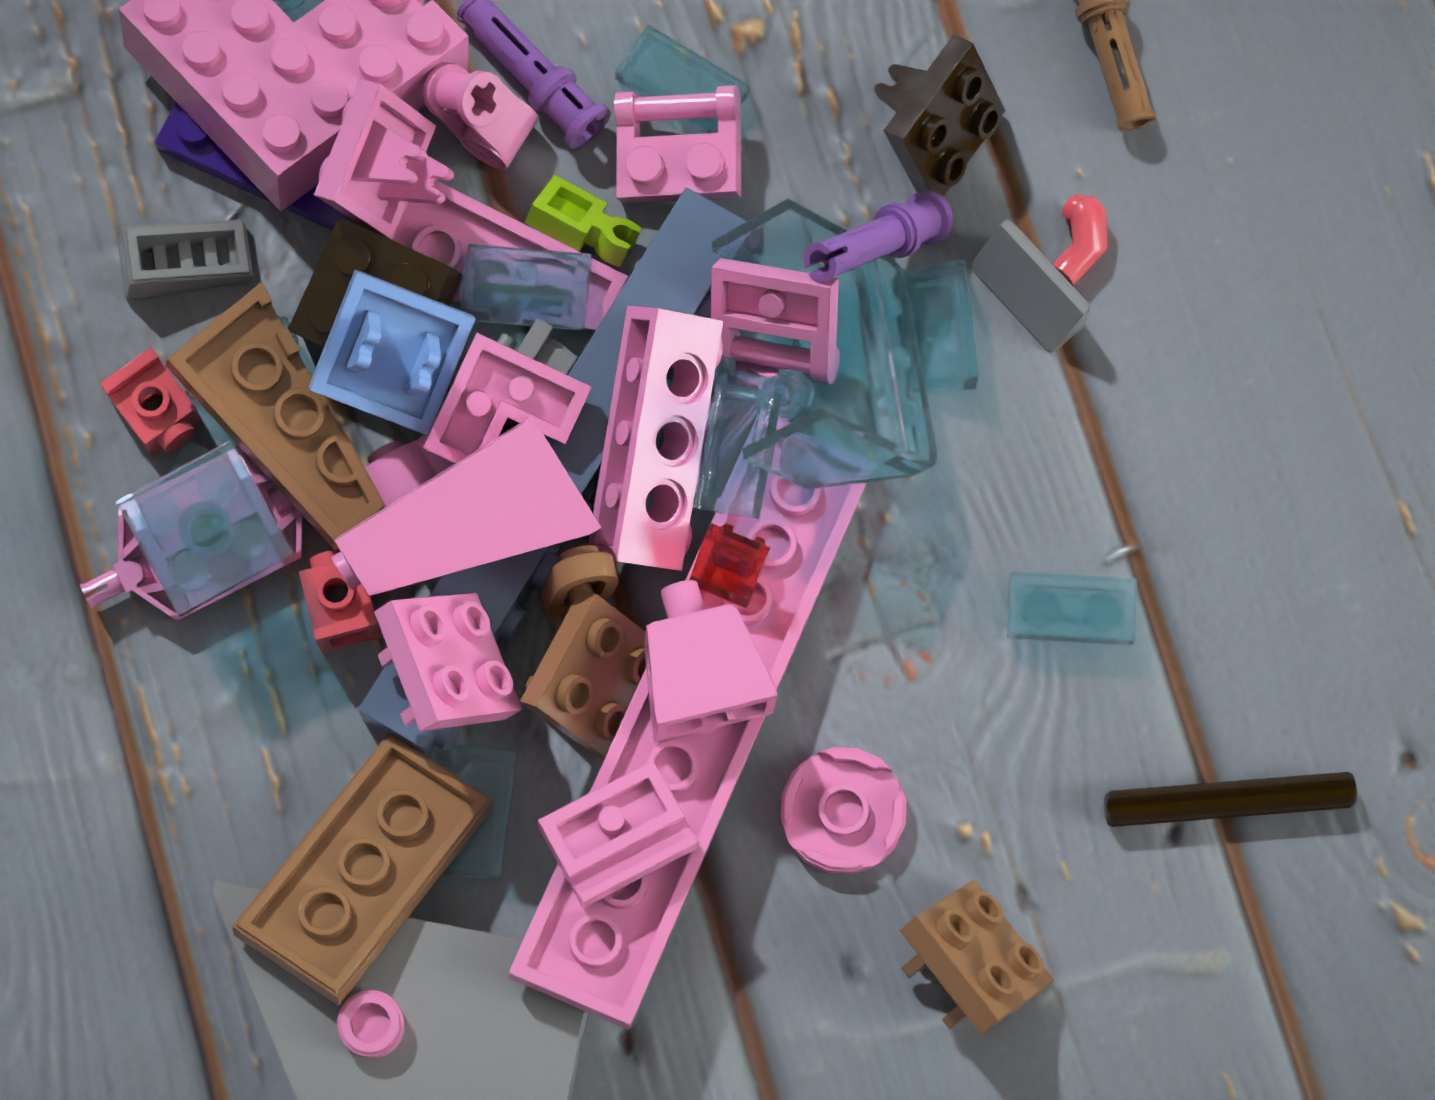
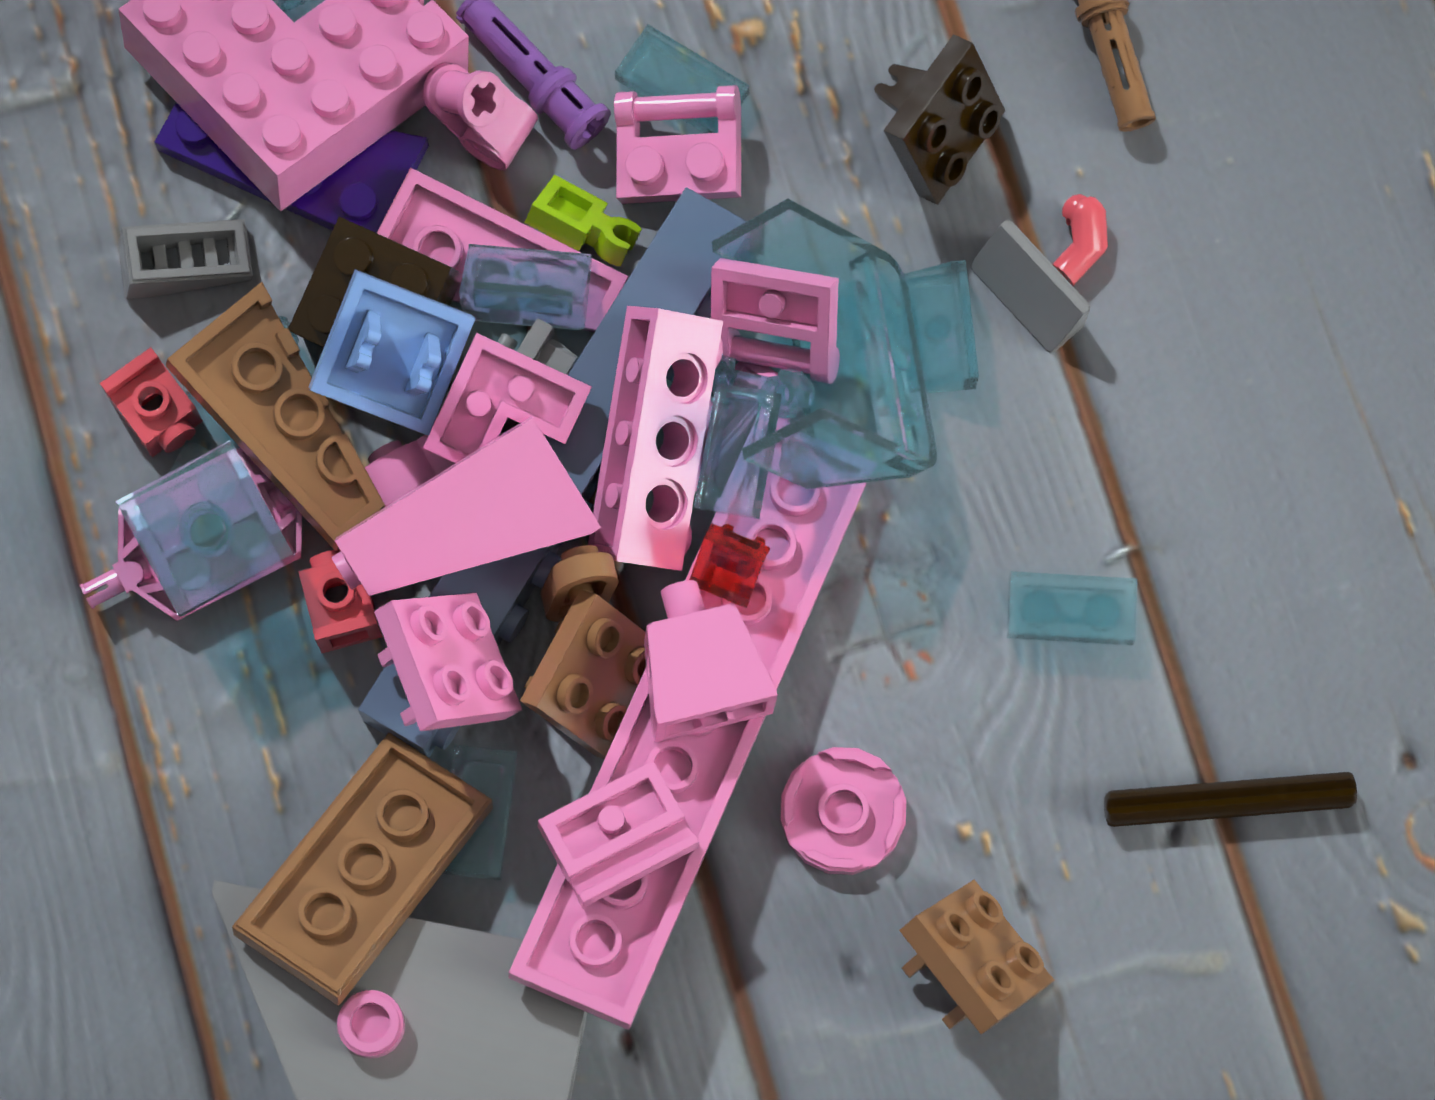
(380, 161): bright pink plate -> none
(894, 232): medium lavender pin -> none

